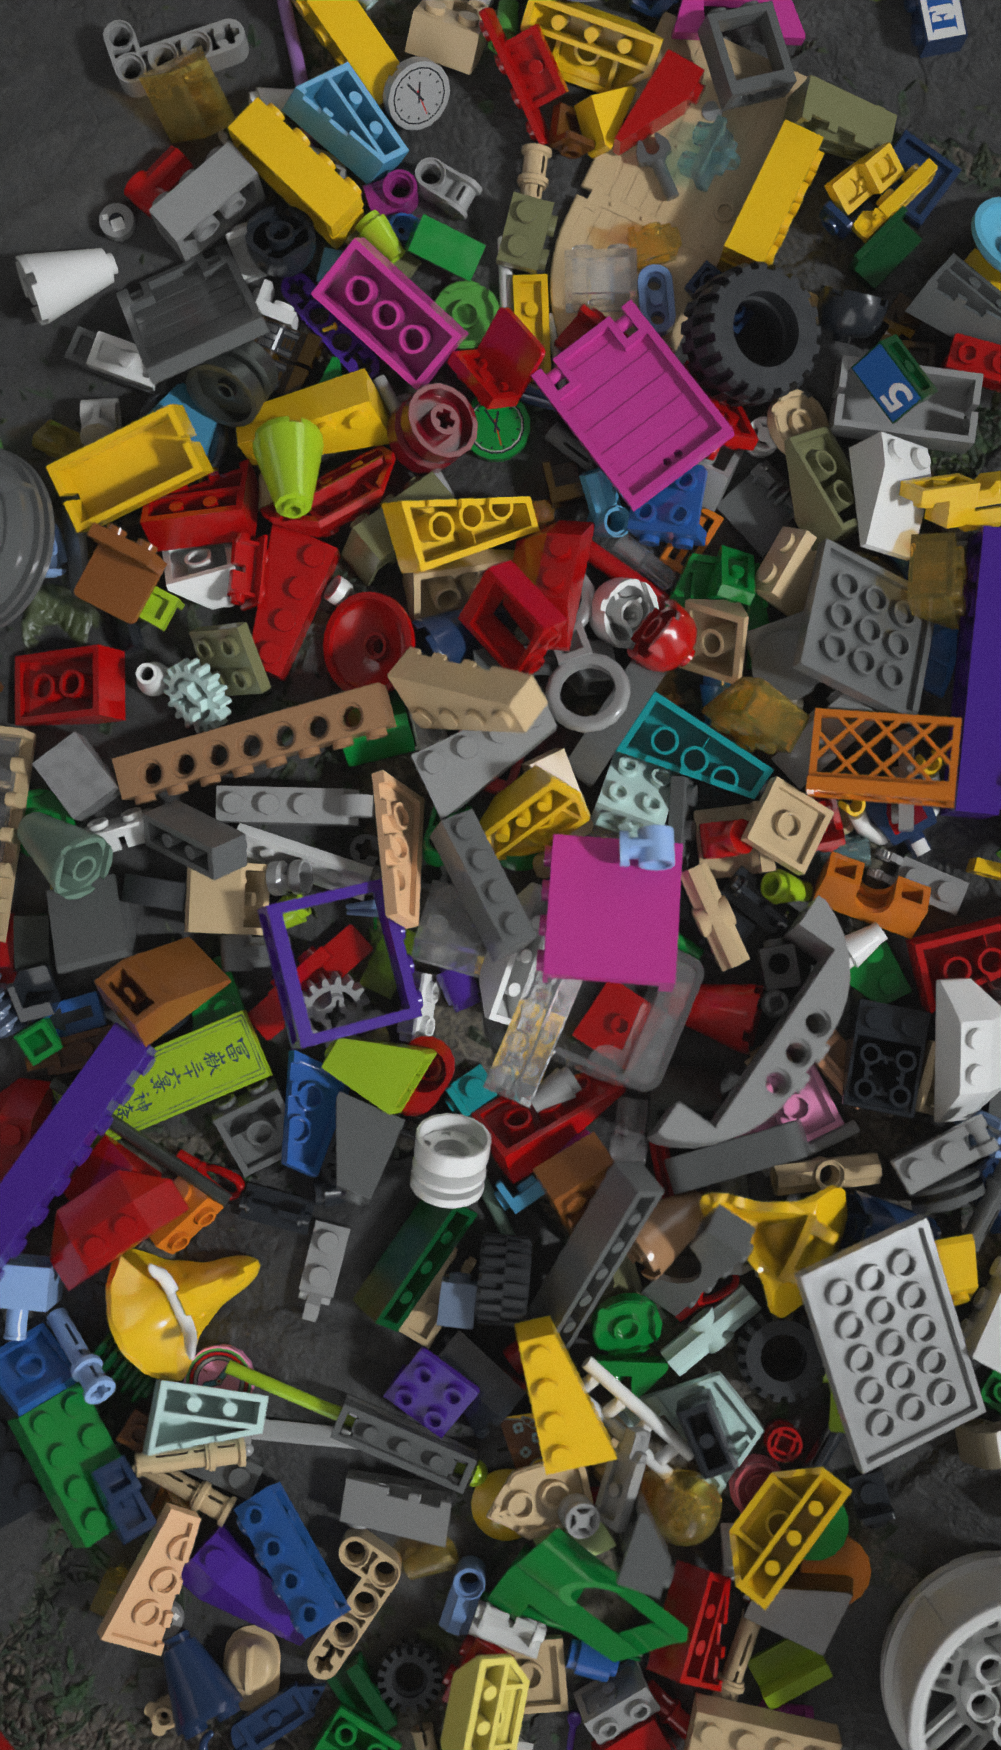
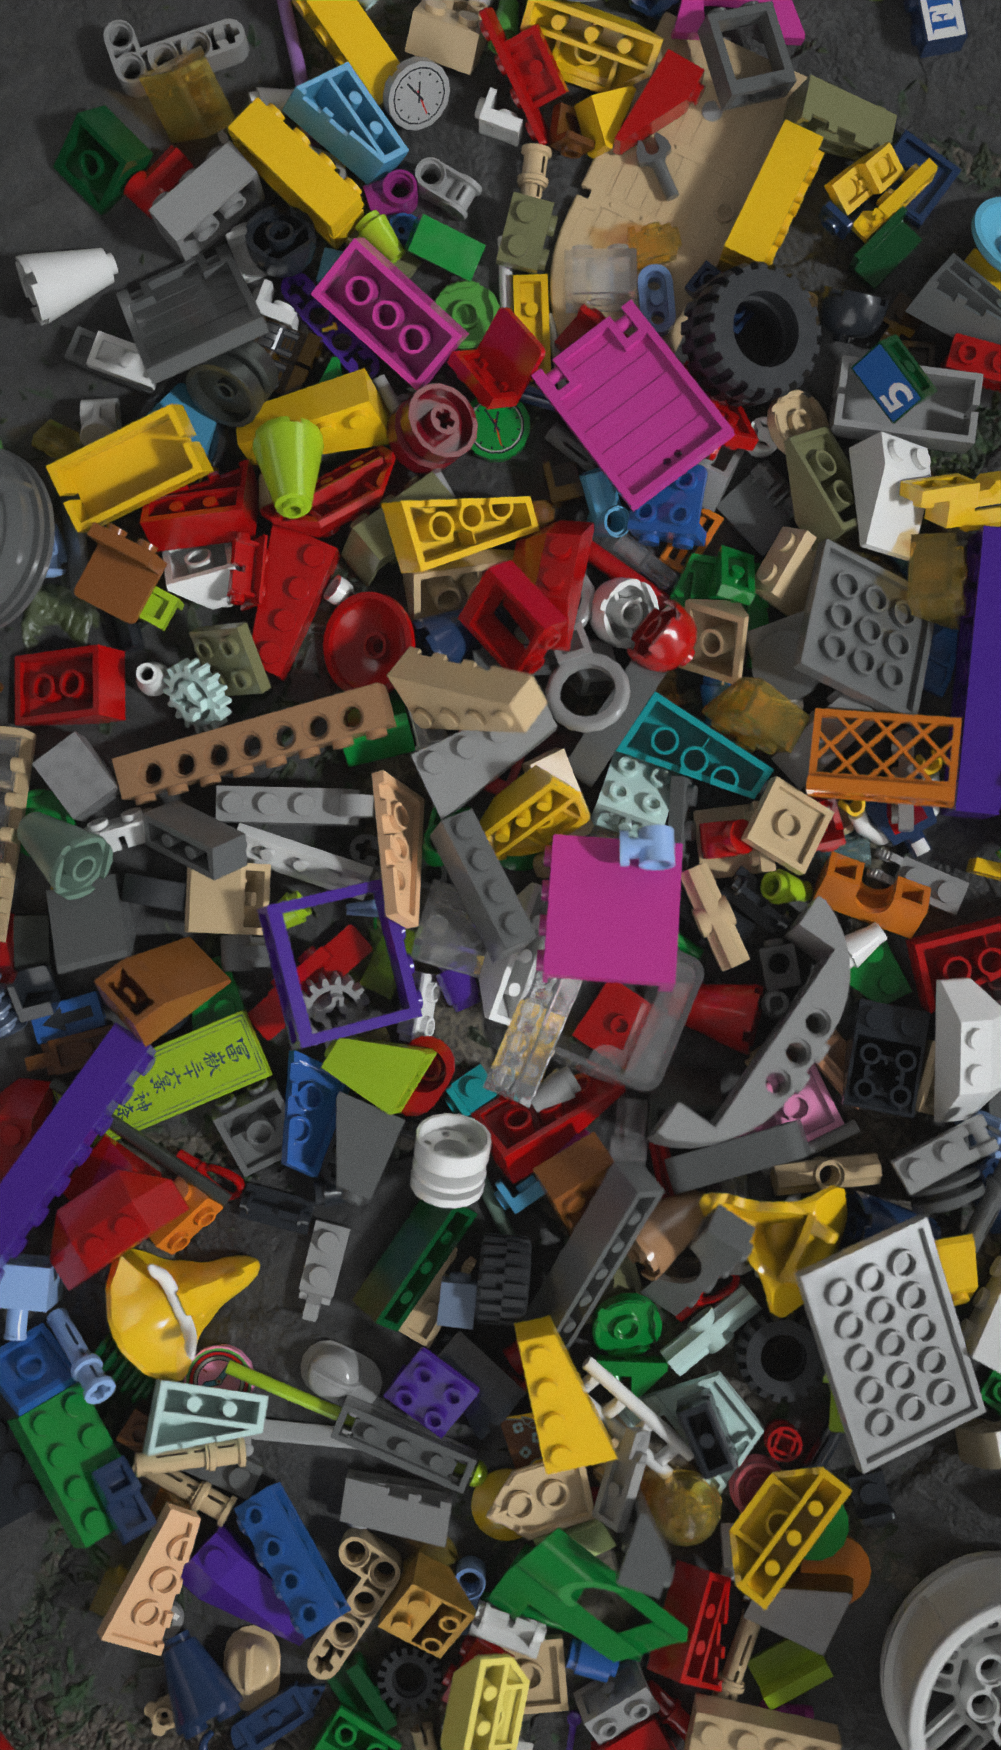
(39, 1040): green slope -> none
(101, 157): none -> dark green slope
(117, 222): light grey tile -> none
(289, 877): light grey wheel -> none
(339, 1371): none -> light grey piece
(427, 1606): none -> pearl gold slope
(500, 124): none -> white bracket
(585, 1522): light grey wheel -> none
(714, 156): clear light blue hips -> none

